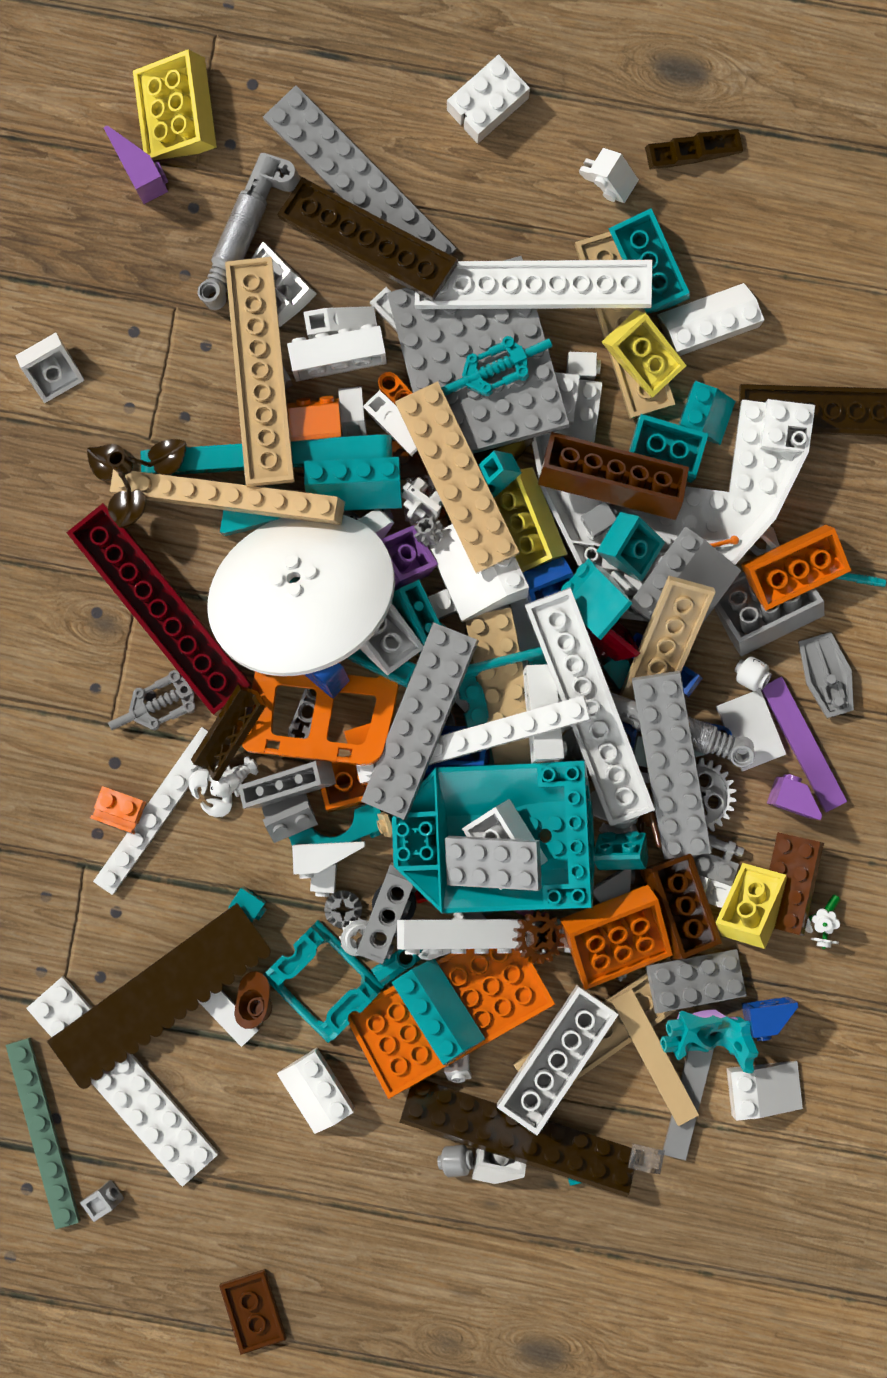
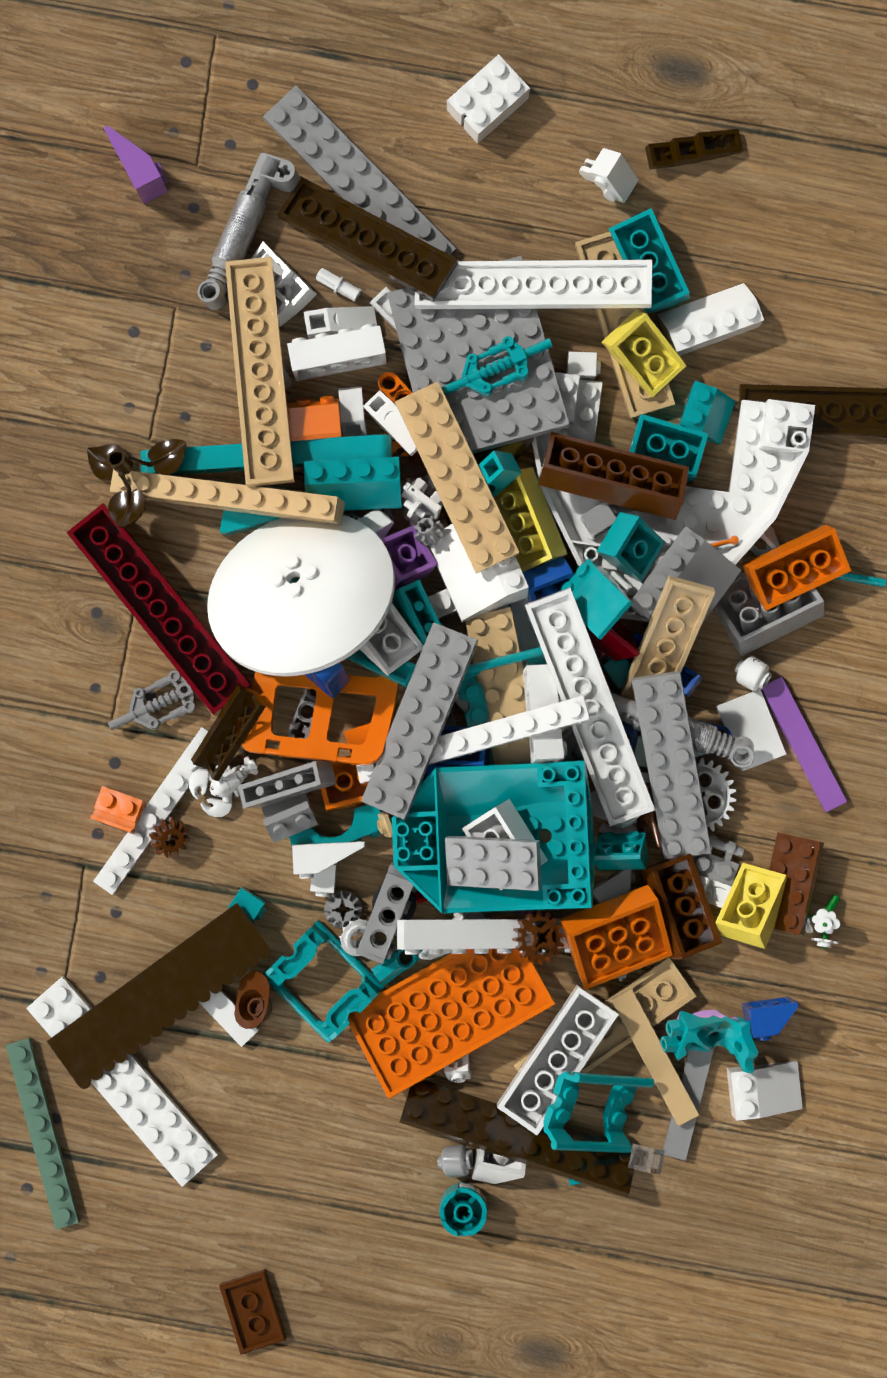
(49, 367): white slope -> none
(102, 1200): light grey bracket -> none
(161, 836): none -> reddish brown gear
(175, 106): light yellow slope -> none
(316, 1091): white slope -> none
(338, 284): none -> white axle
(438, 1011): teal slope -> none
(463, 1223): none -> teal brick
(613, 1114): none -> teal piece
(696, 981): light grey plate -> none
(794, 797): medium lavender slope -> none
(827, 674): light grey piece -> none

